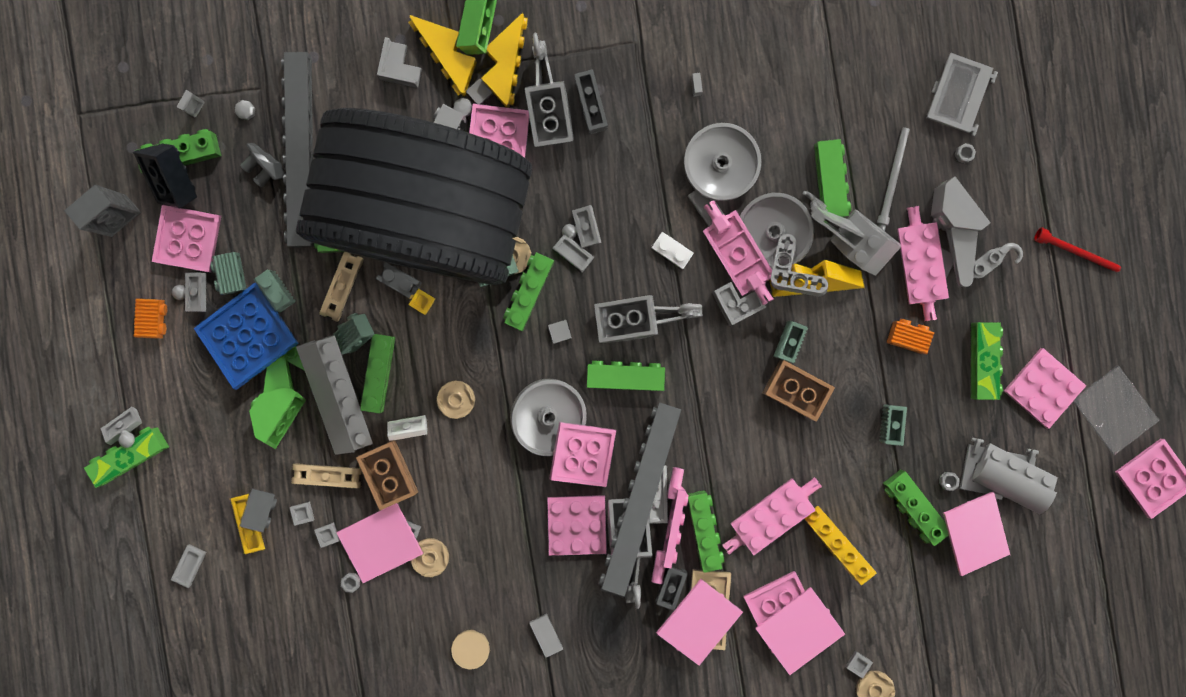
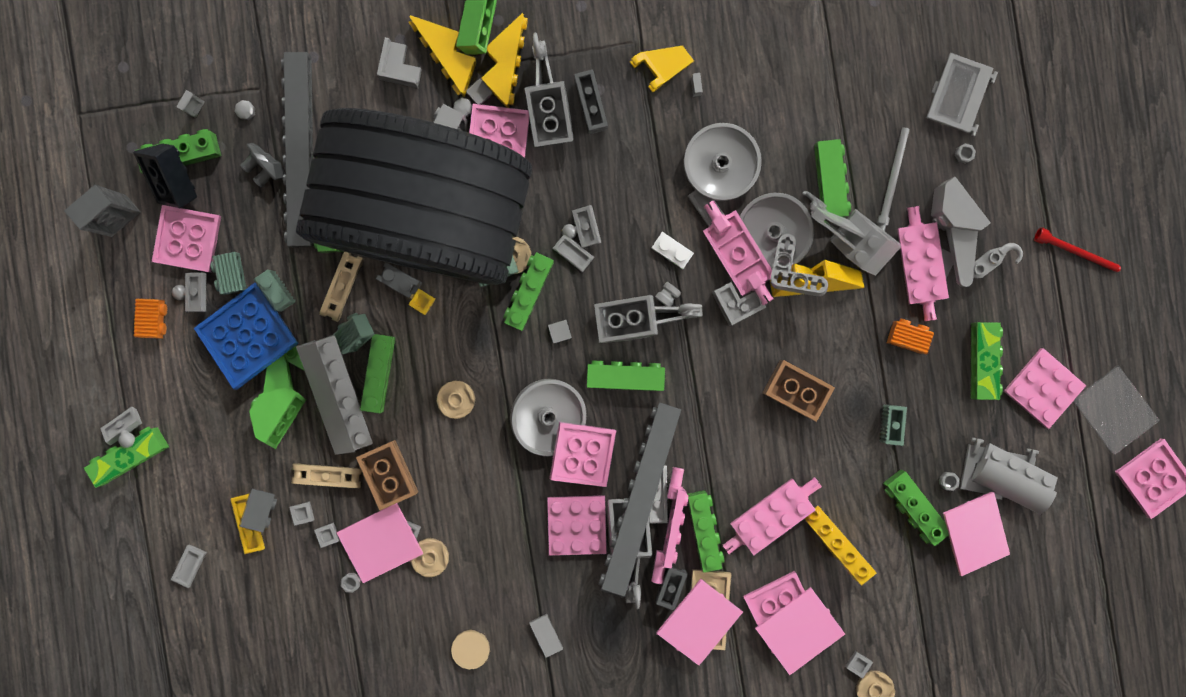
(407, 428): white plate -> none
(663, 63): none -> yellow flag
(668, 294): none -> light grey wheel
(790, 341): sand green brick -> none

